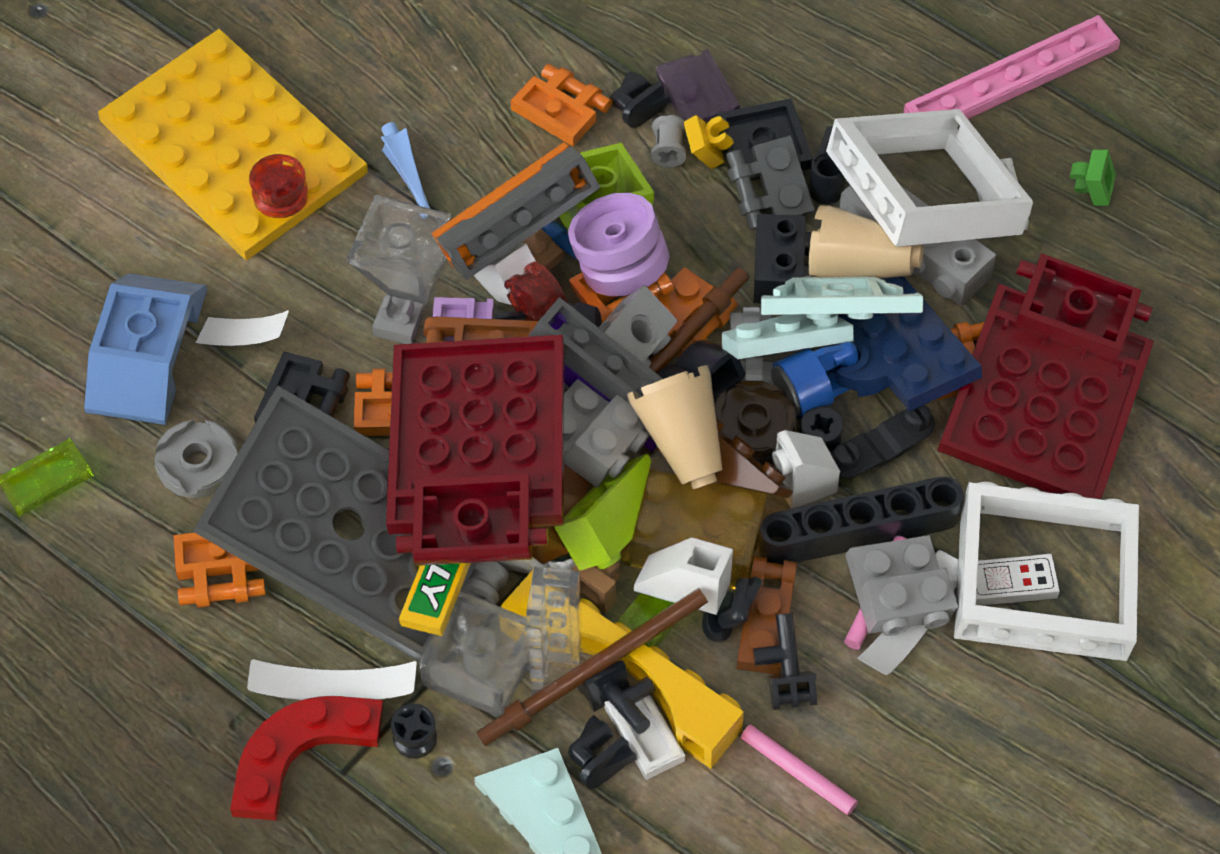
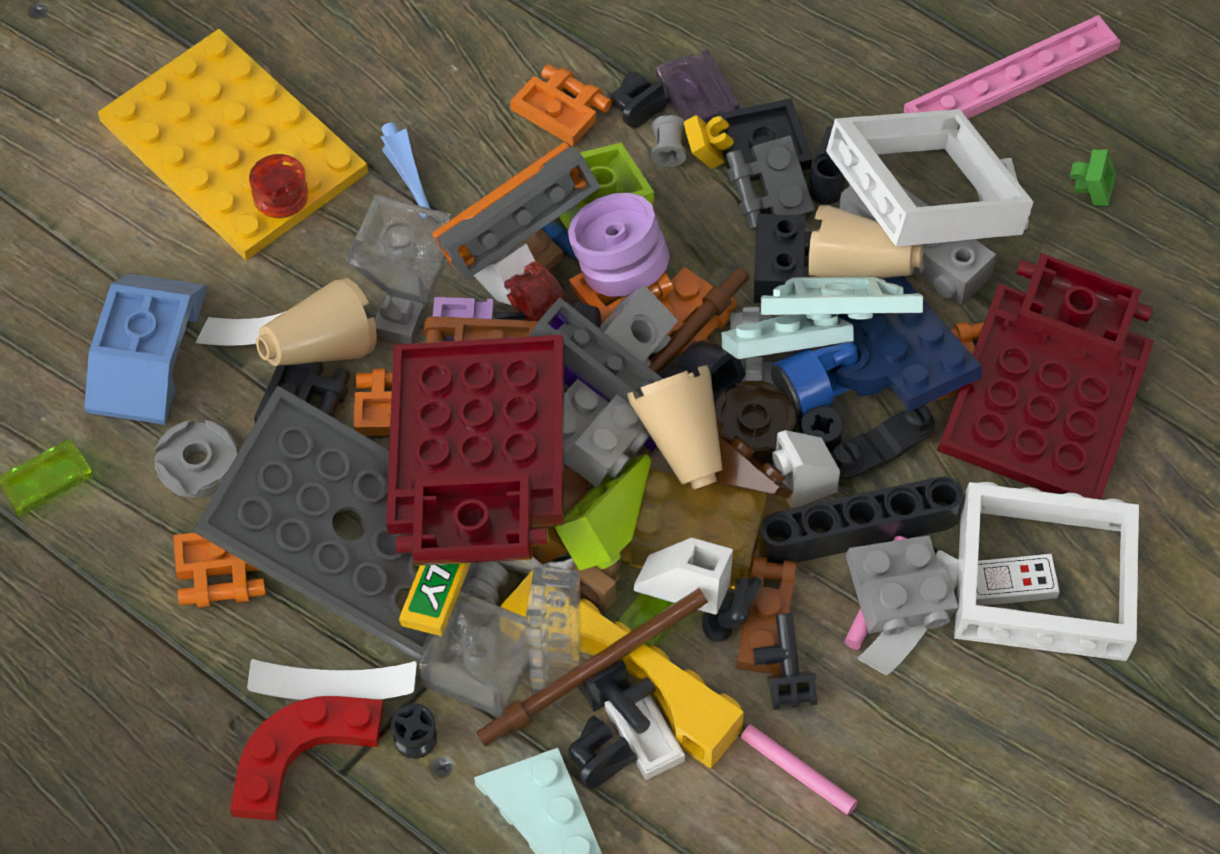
(320, 328): none -> tan cone

